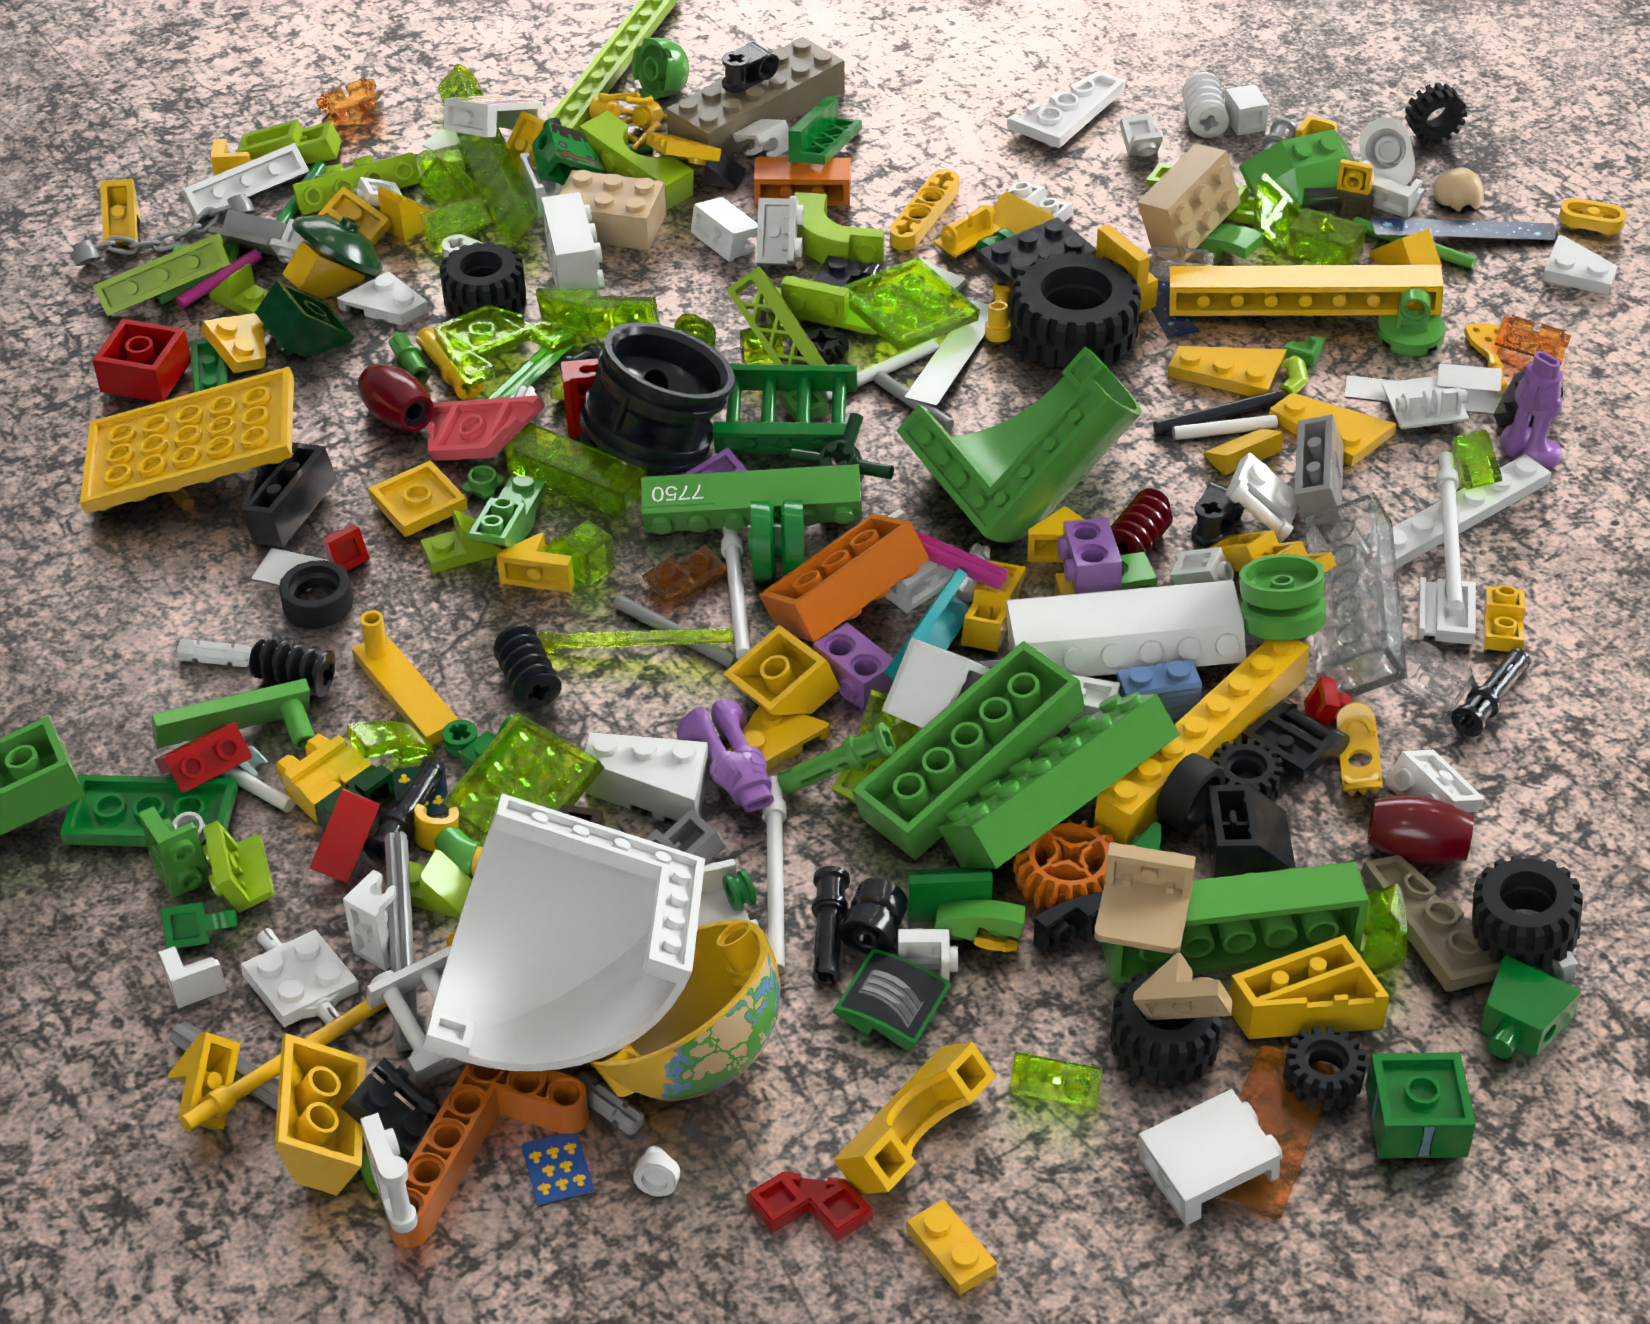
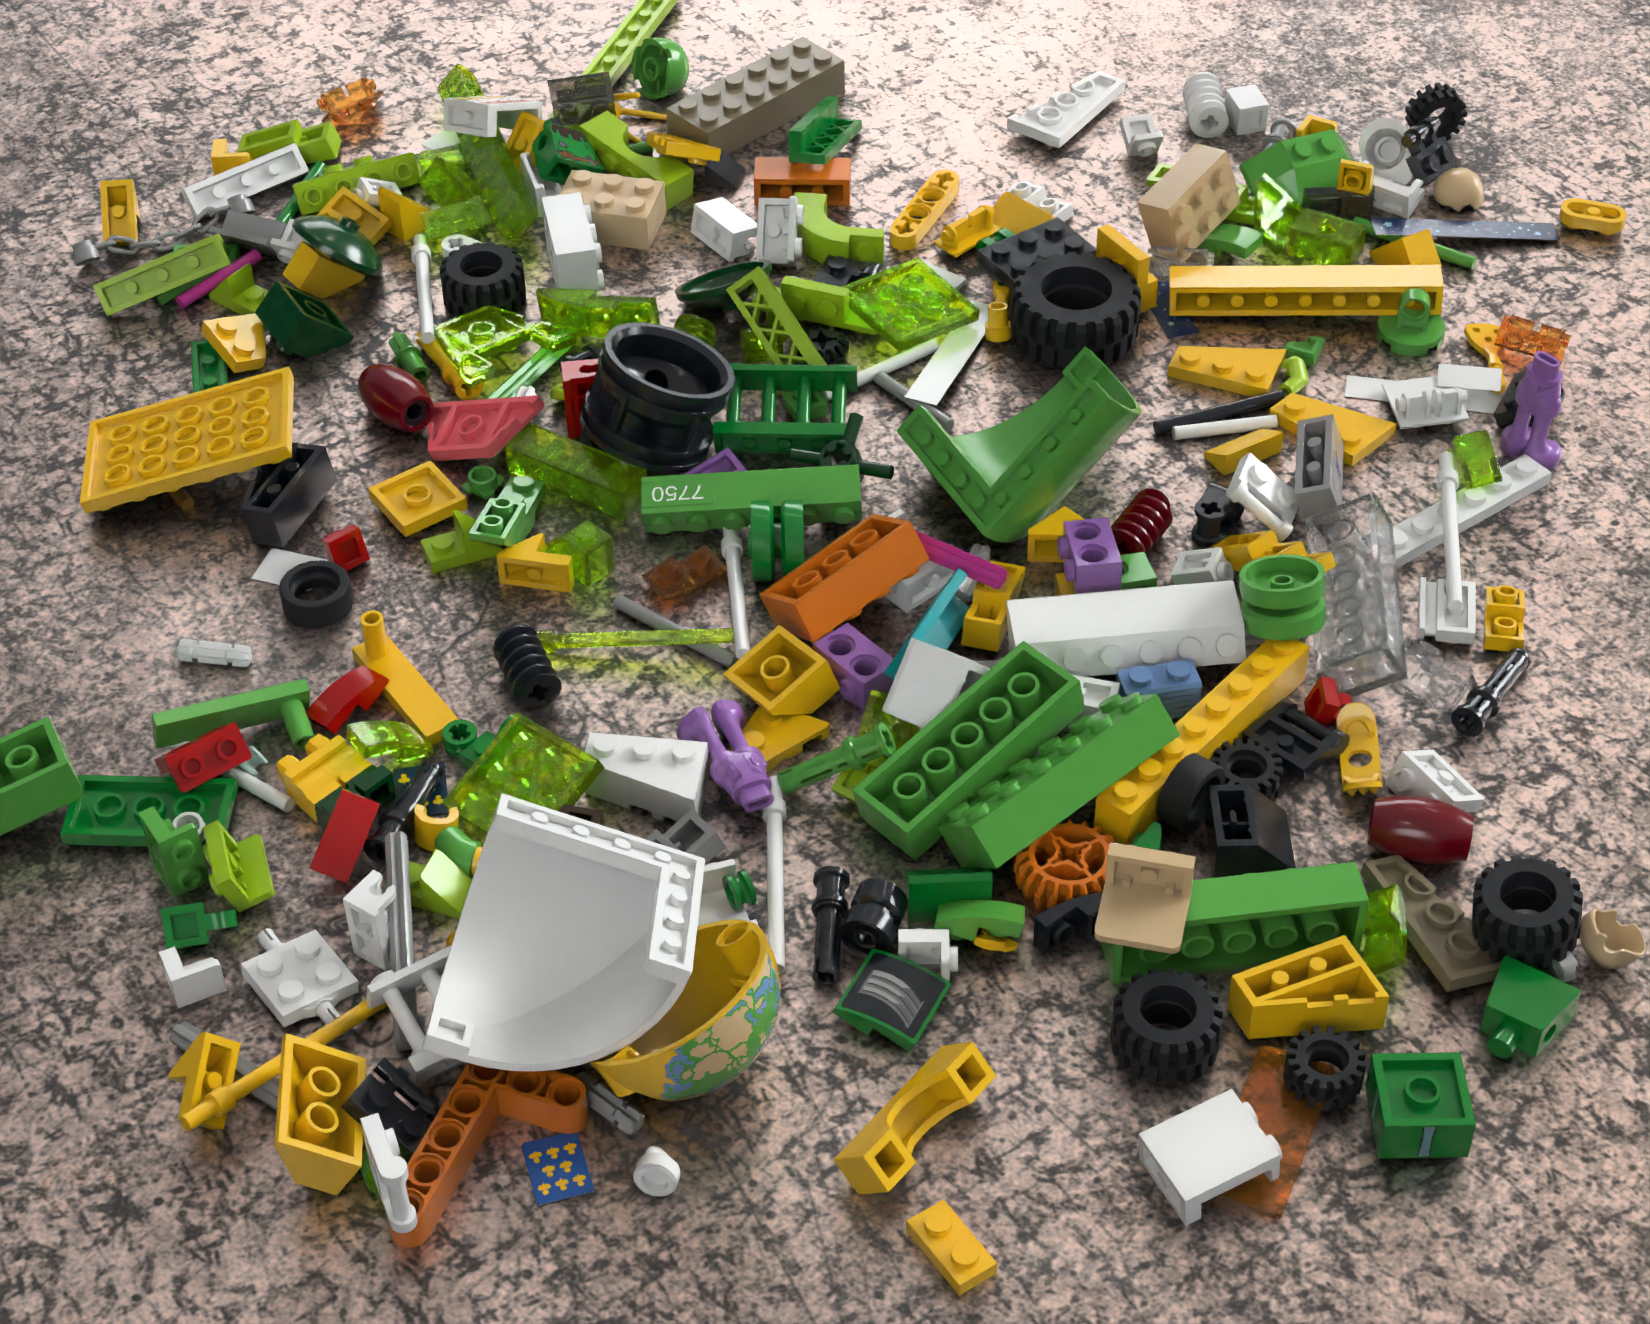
(142, 360): red brick -> none
(286, 662): black piece -> none
(336, 703): none -> red slope
(385, 299): white wing -> none
(421, 258): none -> white bar
(581, 97): none -> clear smoke bracket
(645, 115): yellow plant -> none
(710, 288): none -> dark green dish
(748, 67): black piece -> none
(767, 135): white hinge -> none
(830, 1201): red tile -> none
(1056, 1079): clear neon green hinge -> none
(1174, 994): tan slope -> none
(1428, 153): none -> black plate
(1579, 267): white wing -> none
(1609, 941): none -> tan hair

